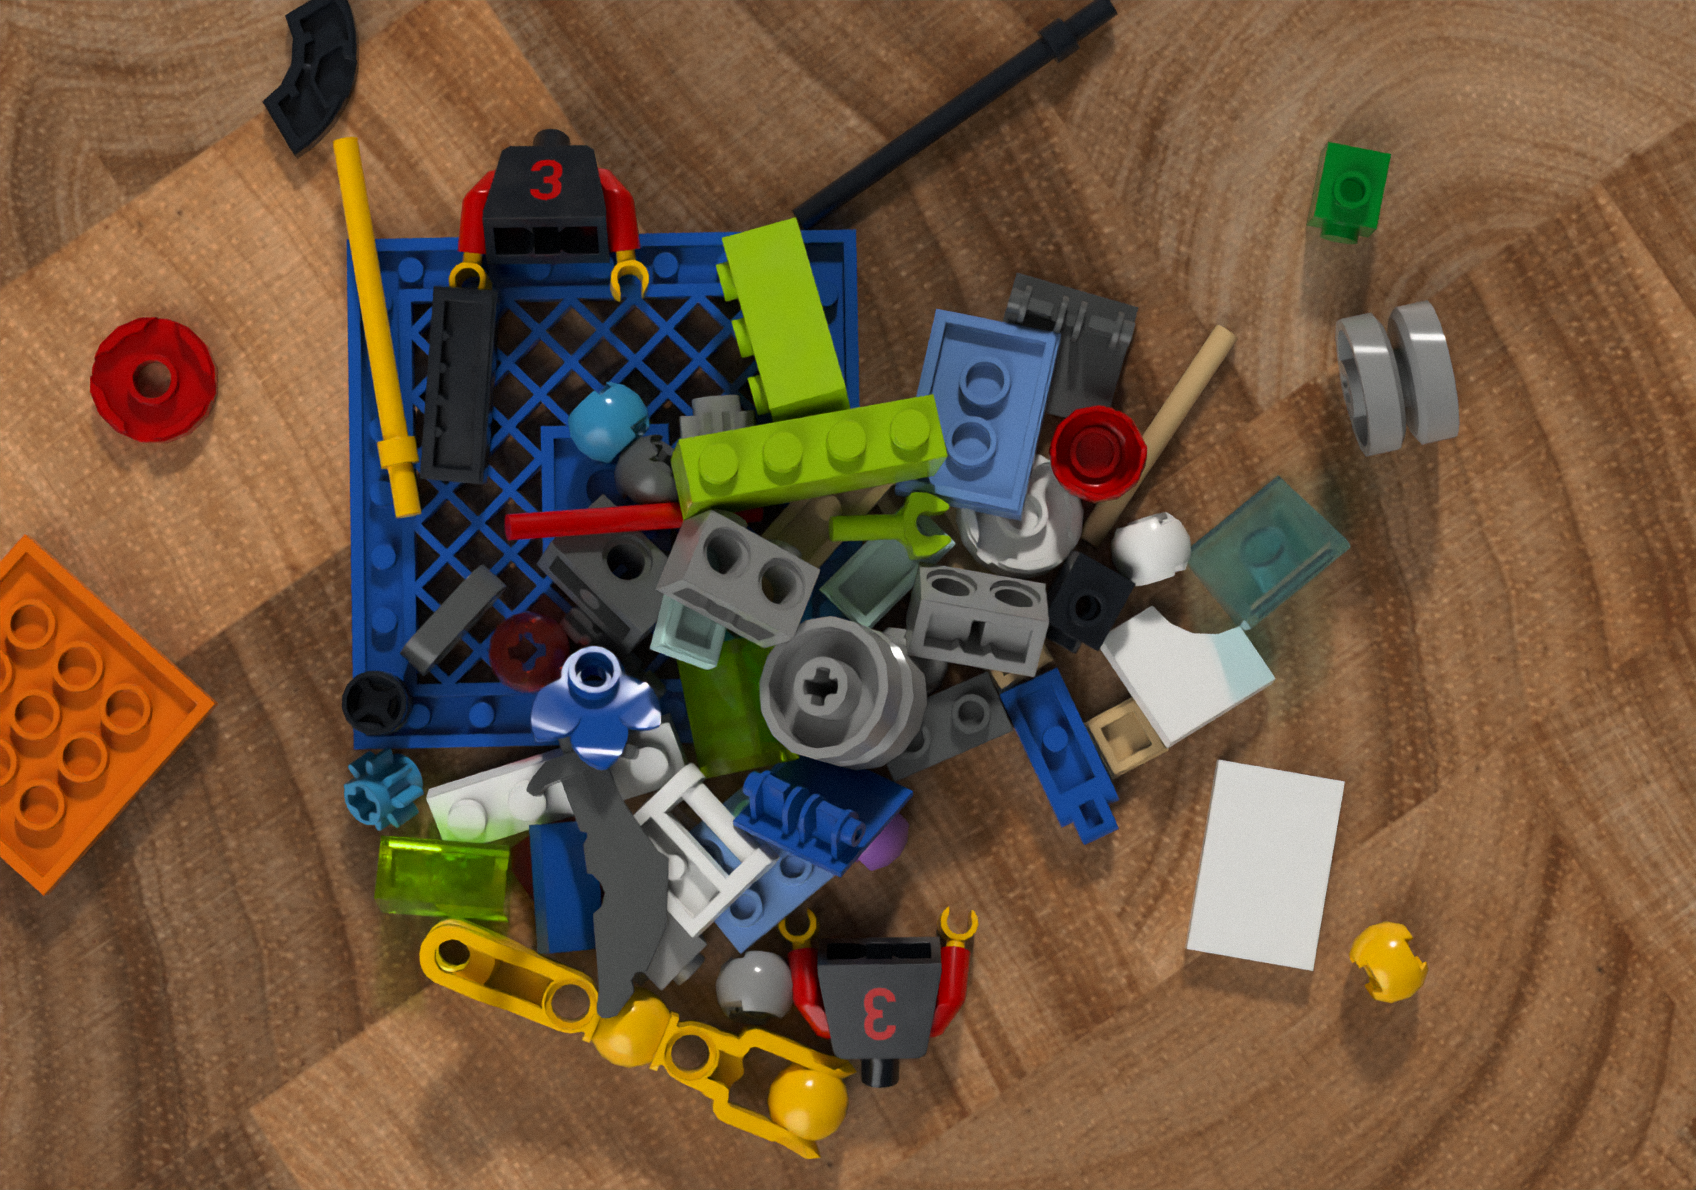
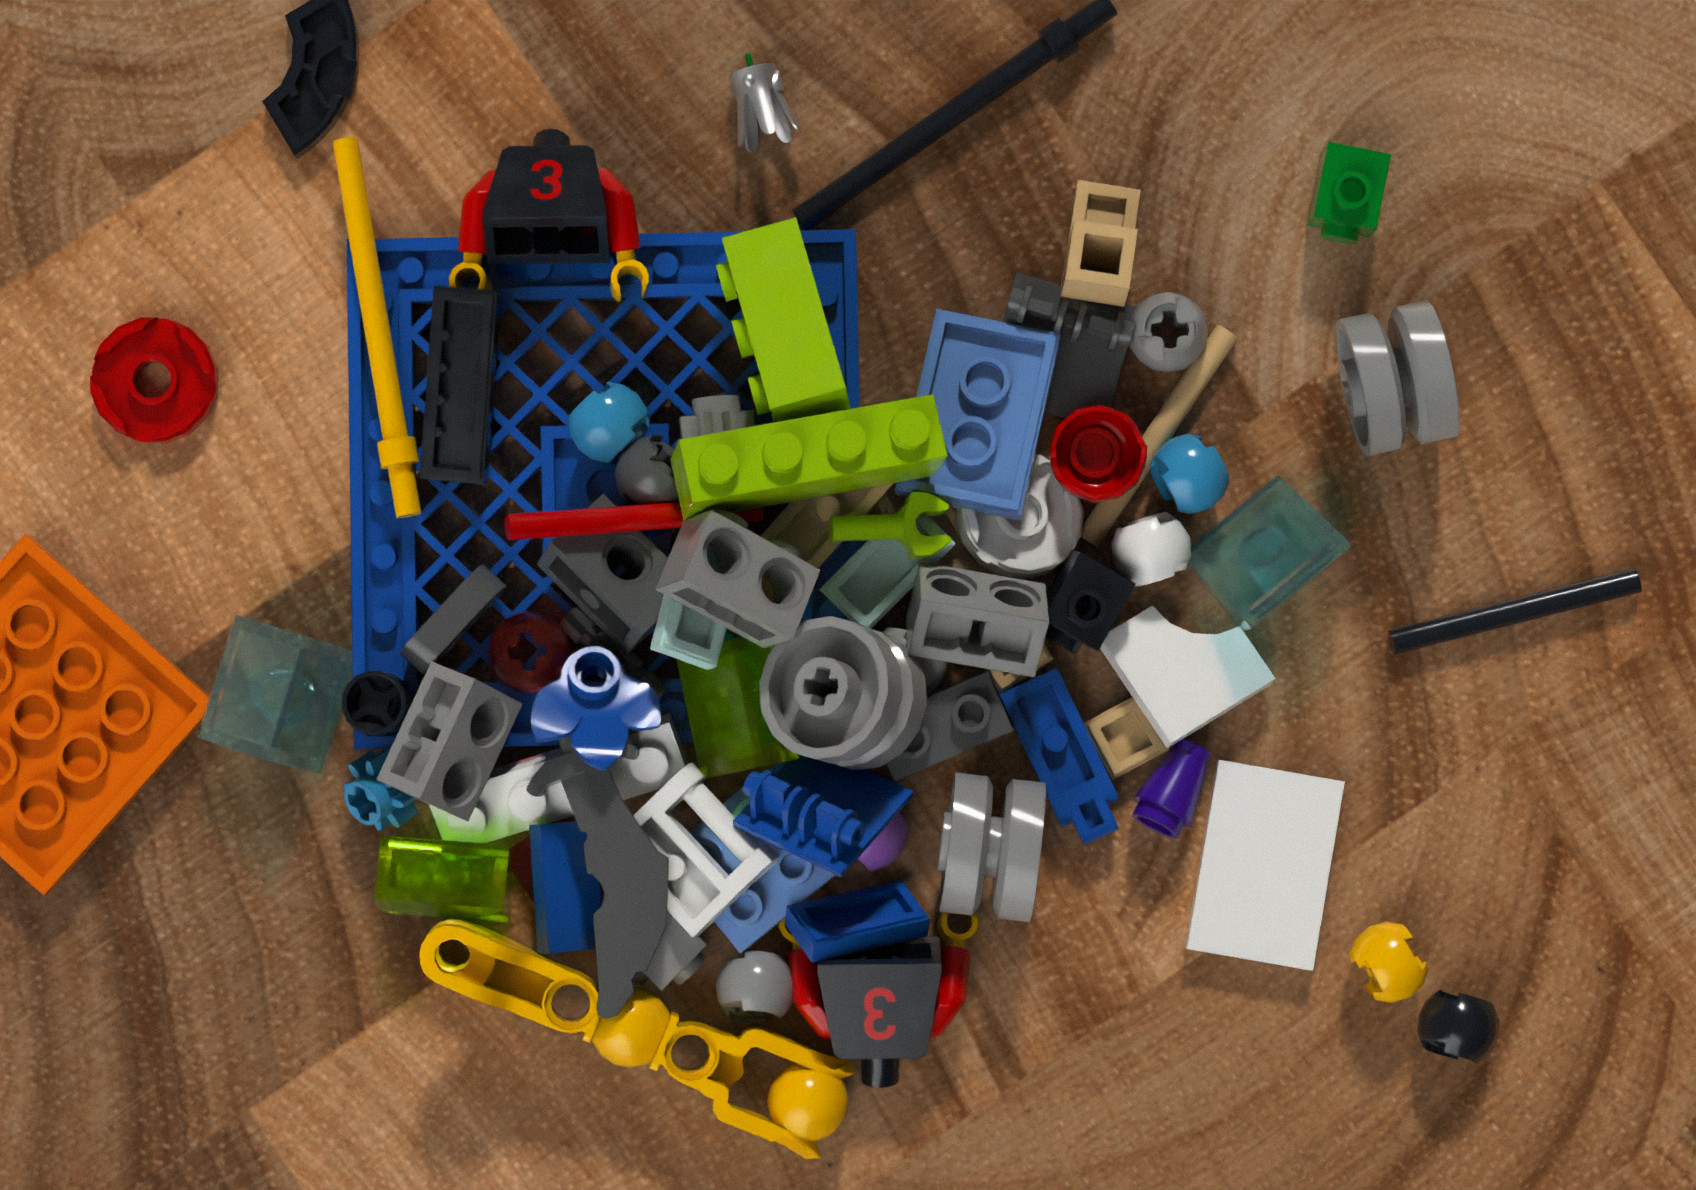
(276, 695): none -> clear light blue slope
(449, 741): none -> light grey brick
(761, 97): none -> flat silver piece
(856, 921): none -> blue tile
(988, 846): none -> light grey wheel
(1101, 244): none -> tan brick
(1172, 790): none -> dark purple cone
(1185, 315): none -> light grey piece
(1189, 473): none -> dark azure piece
(1458, 1026): none -> black piece
(1514, 611): none -> black bar

